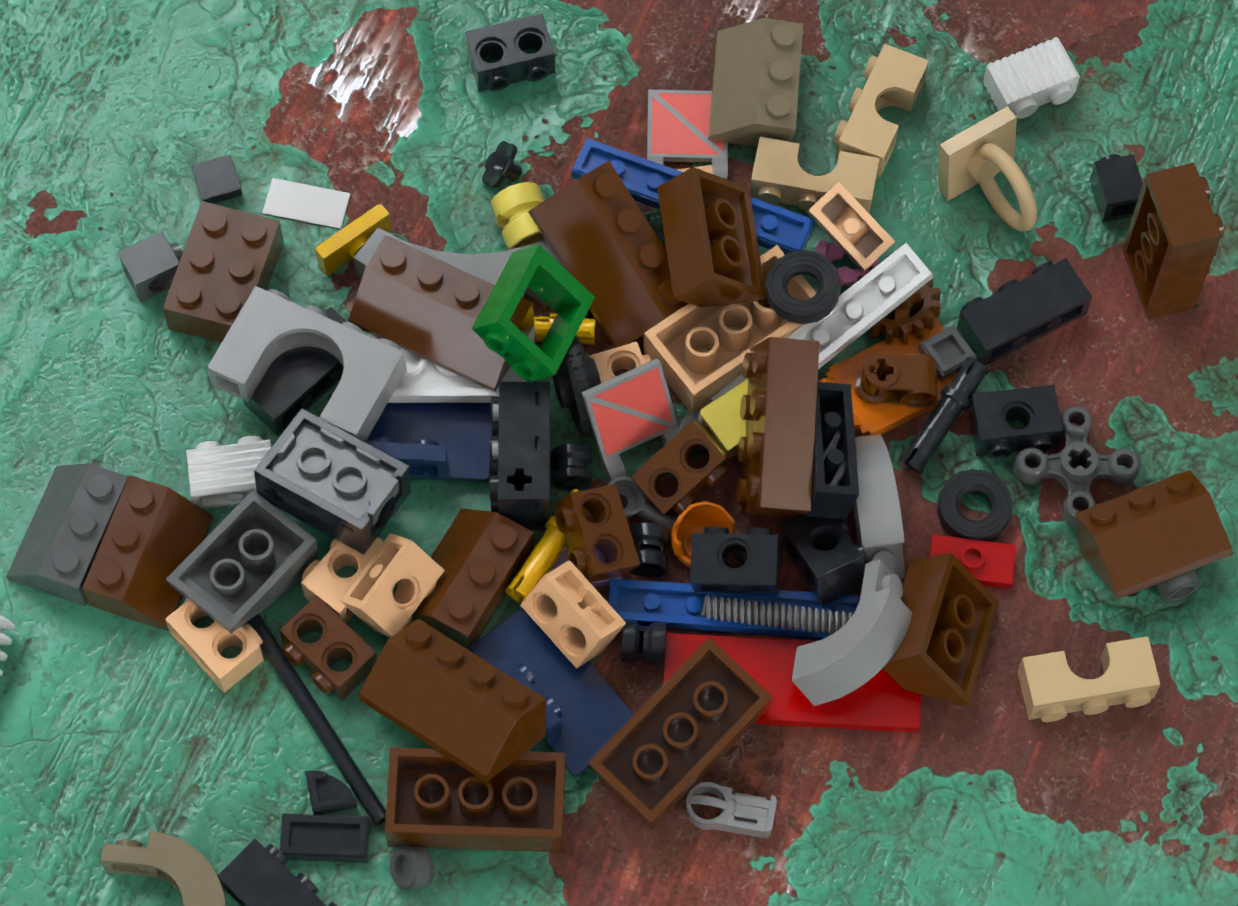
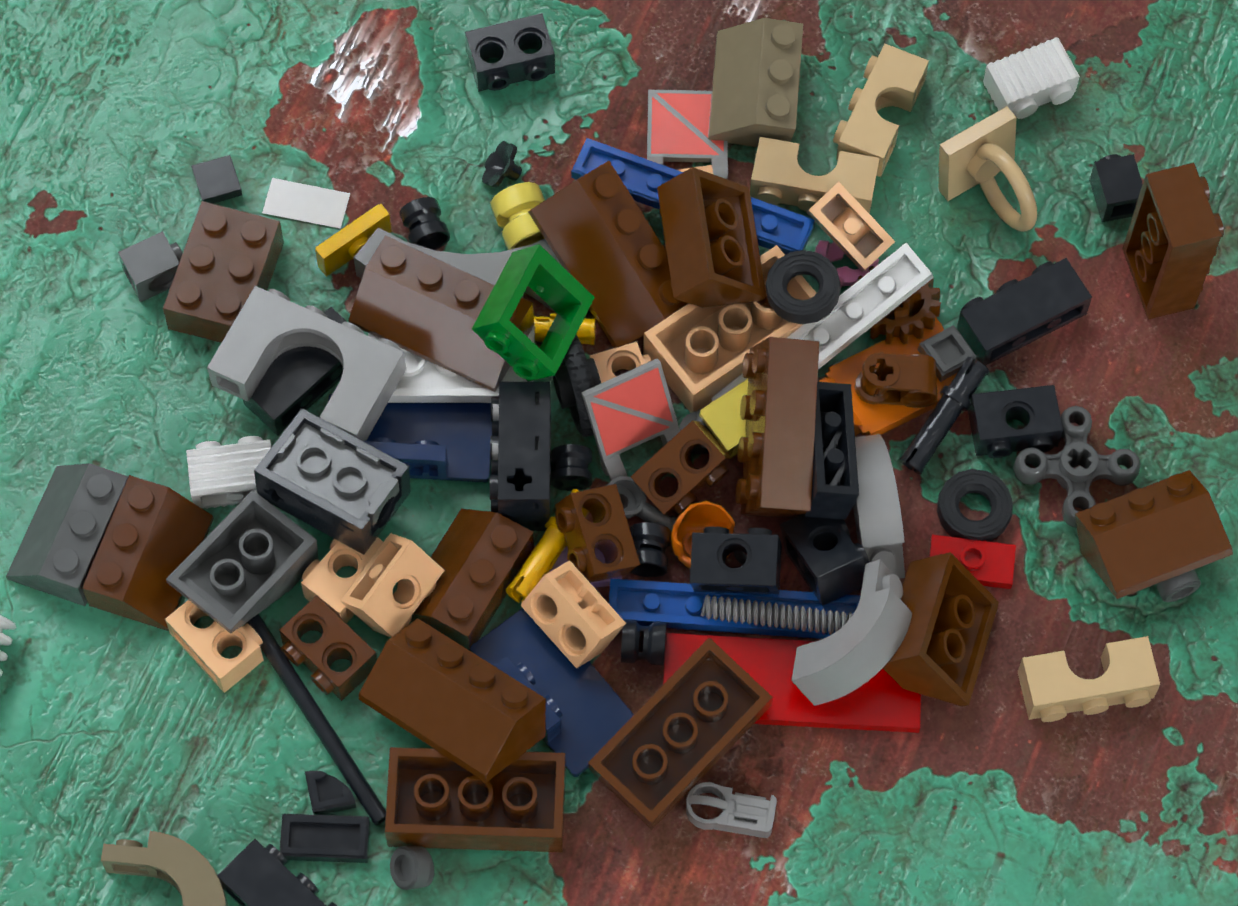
(424, 224): none -> black wheel

